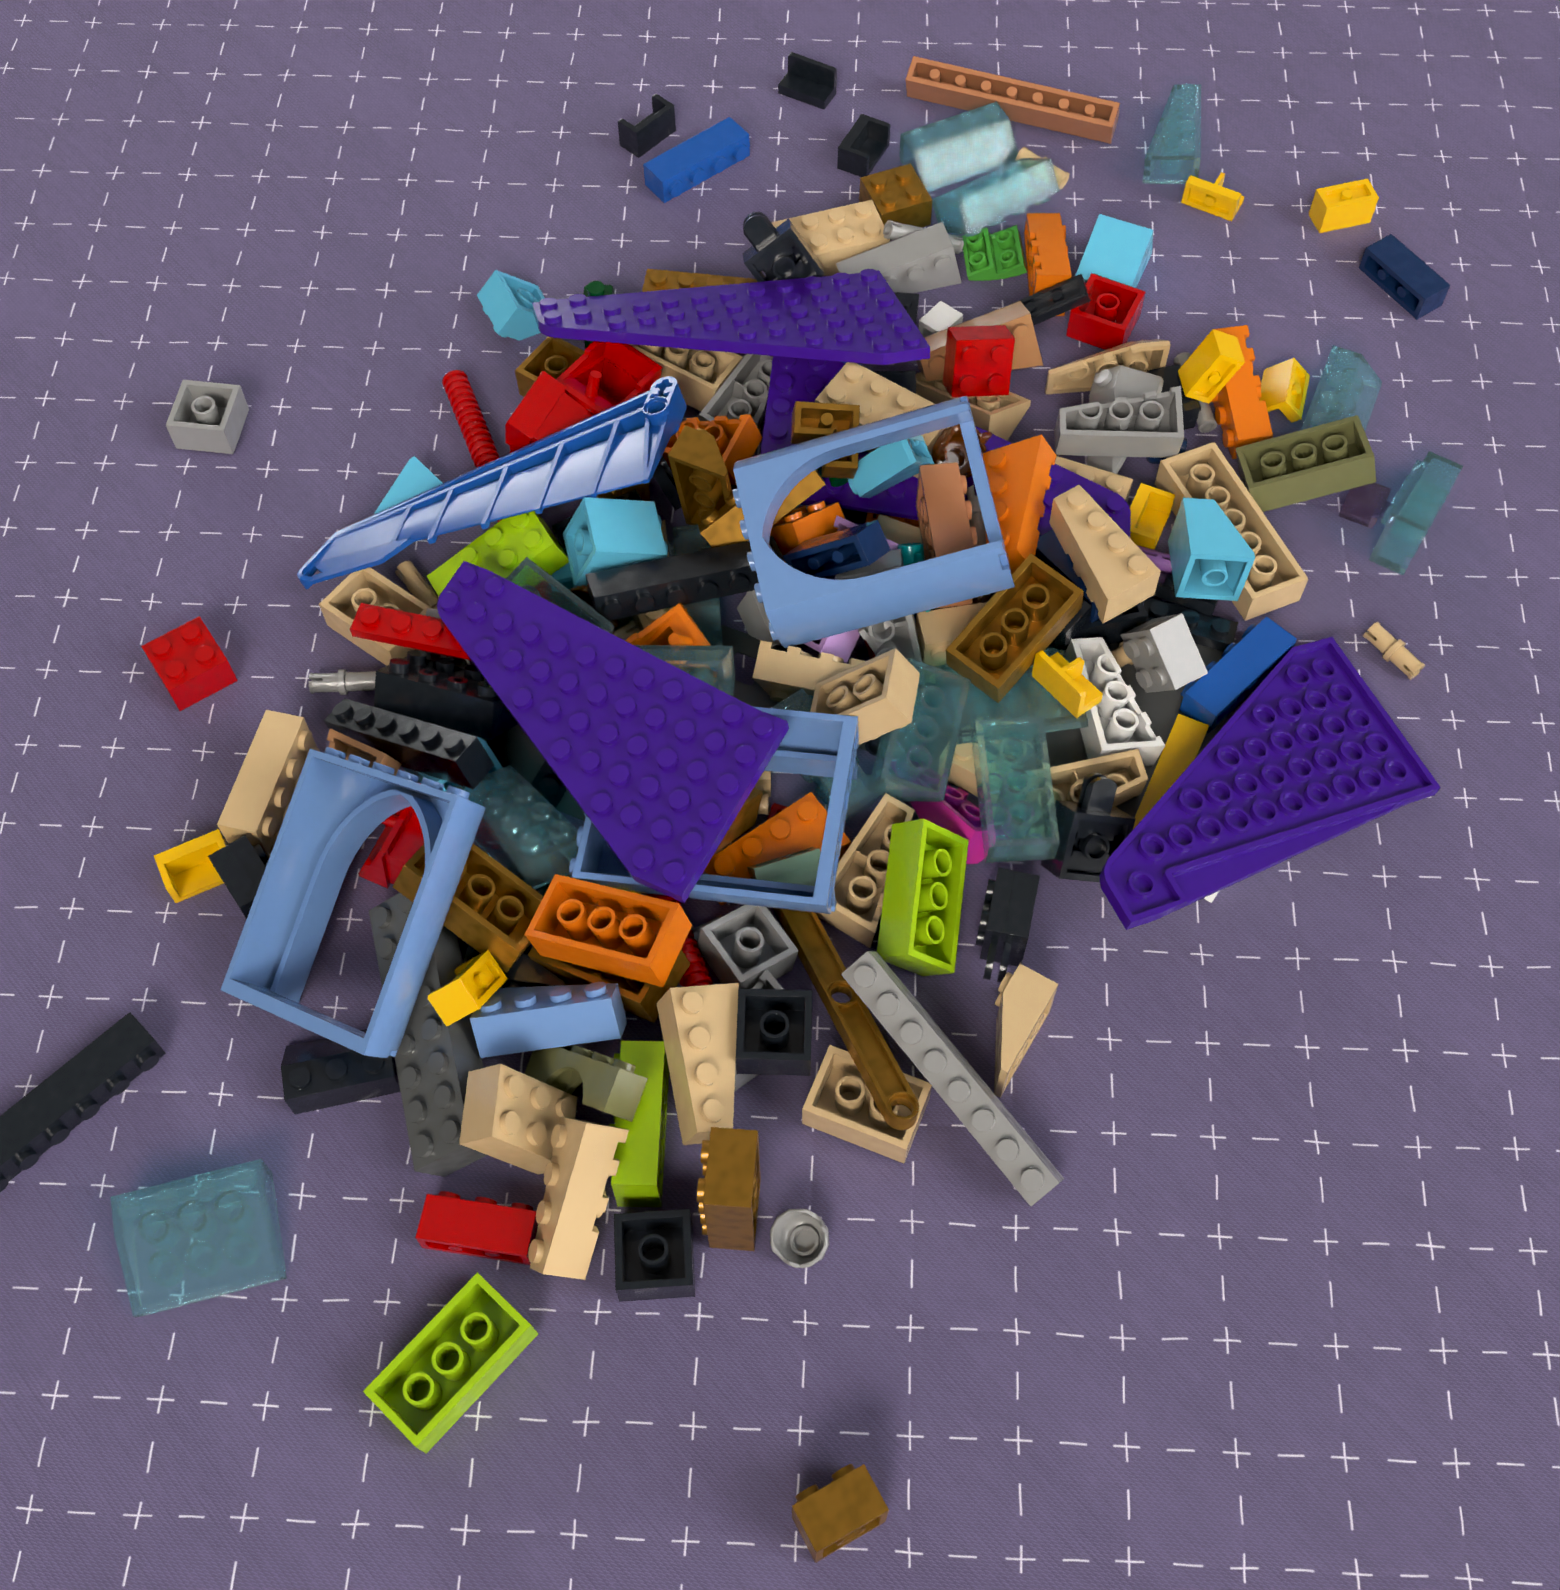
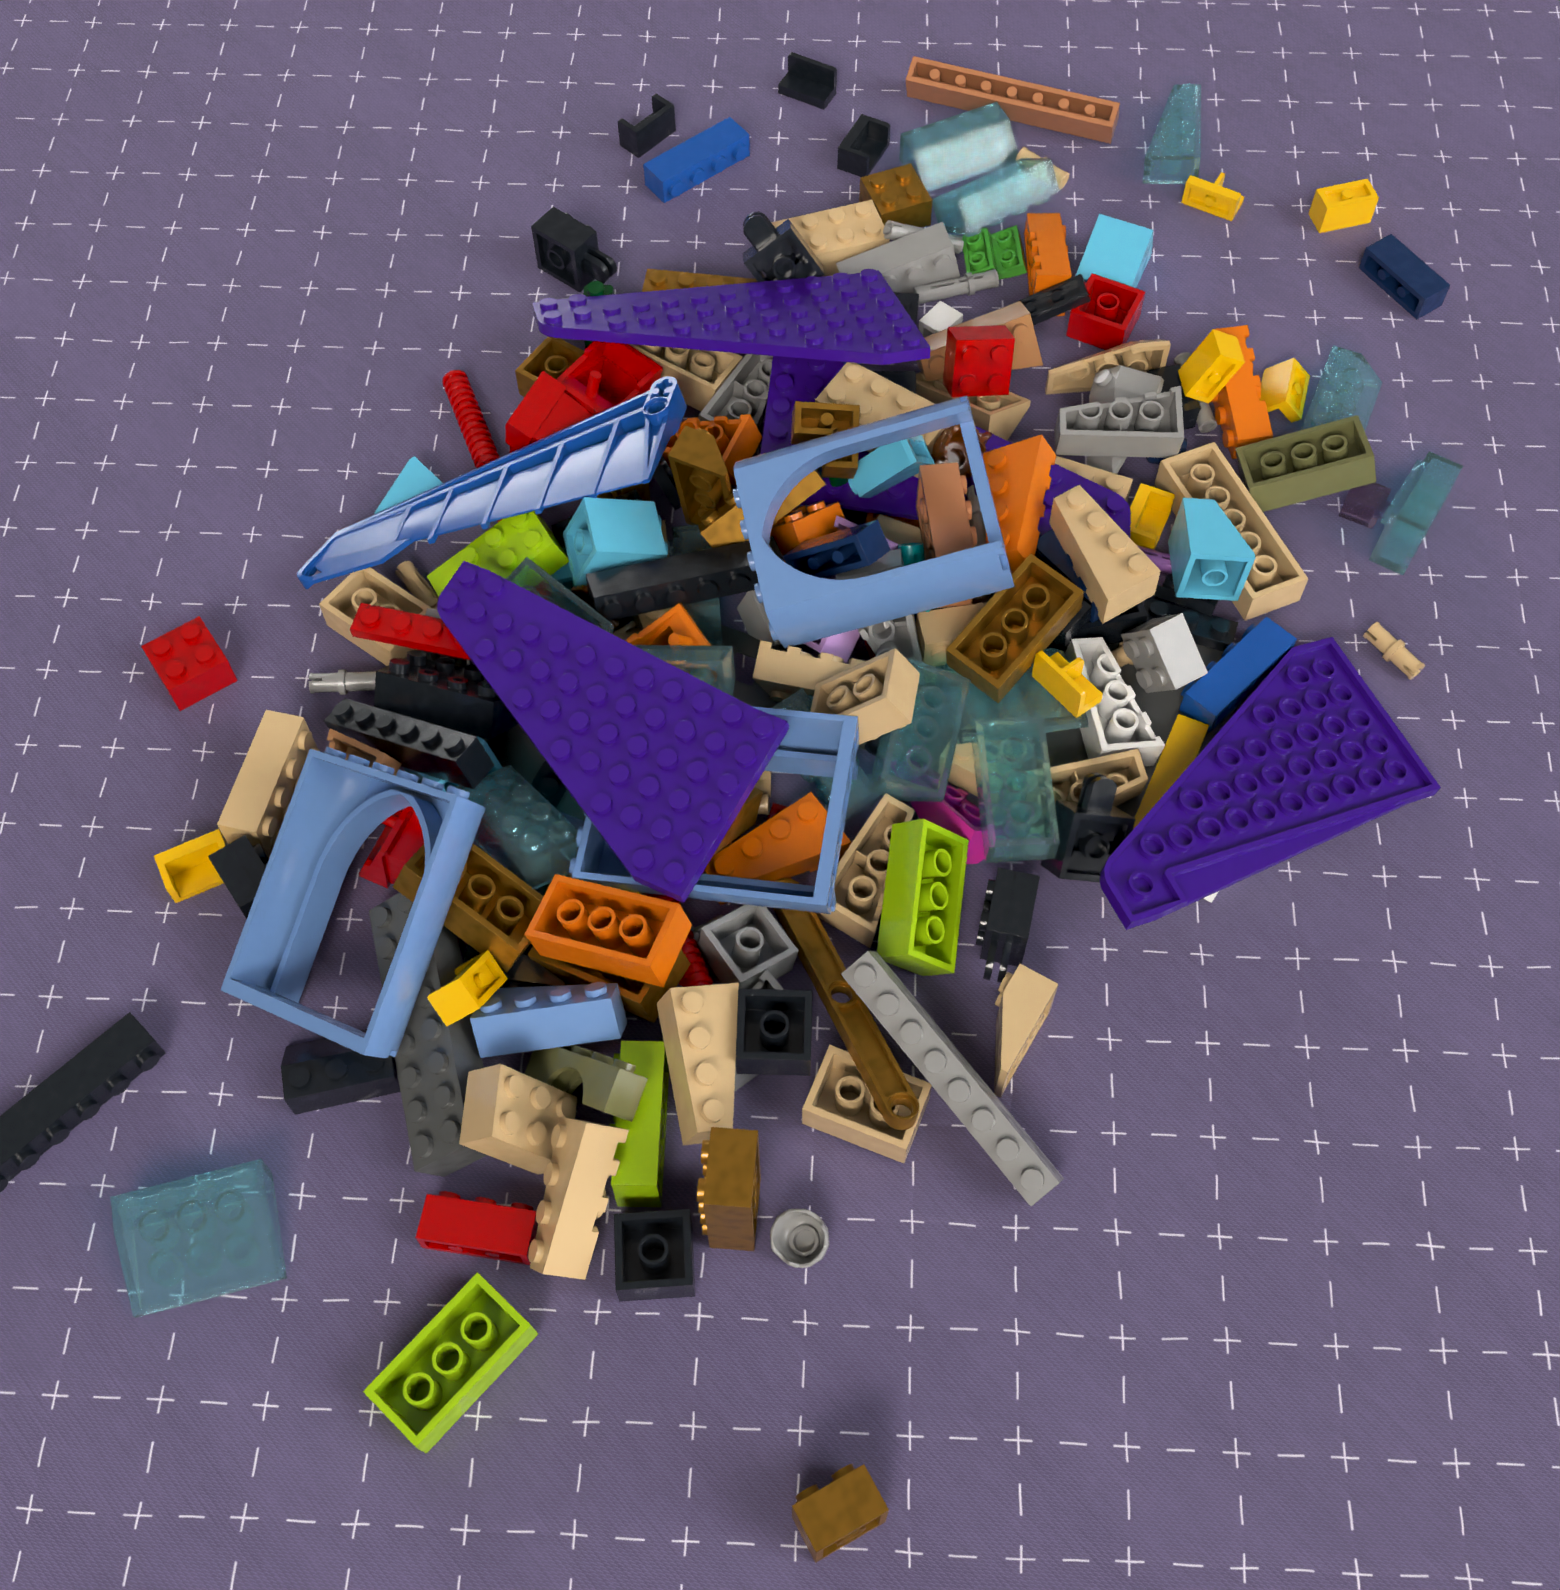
(207, 416): light grey brick -> none
(510, 306): medium azure slope -> none
(570, 250): none -> black brick
(792, 868): sand green panel -> none
(963, 285): none -> light grey pin

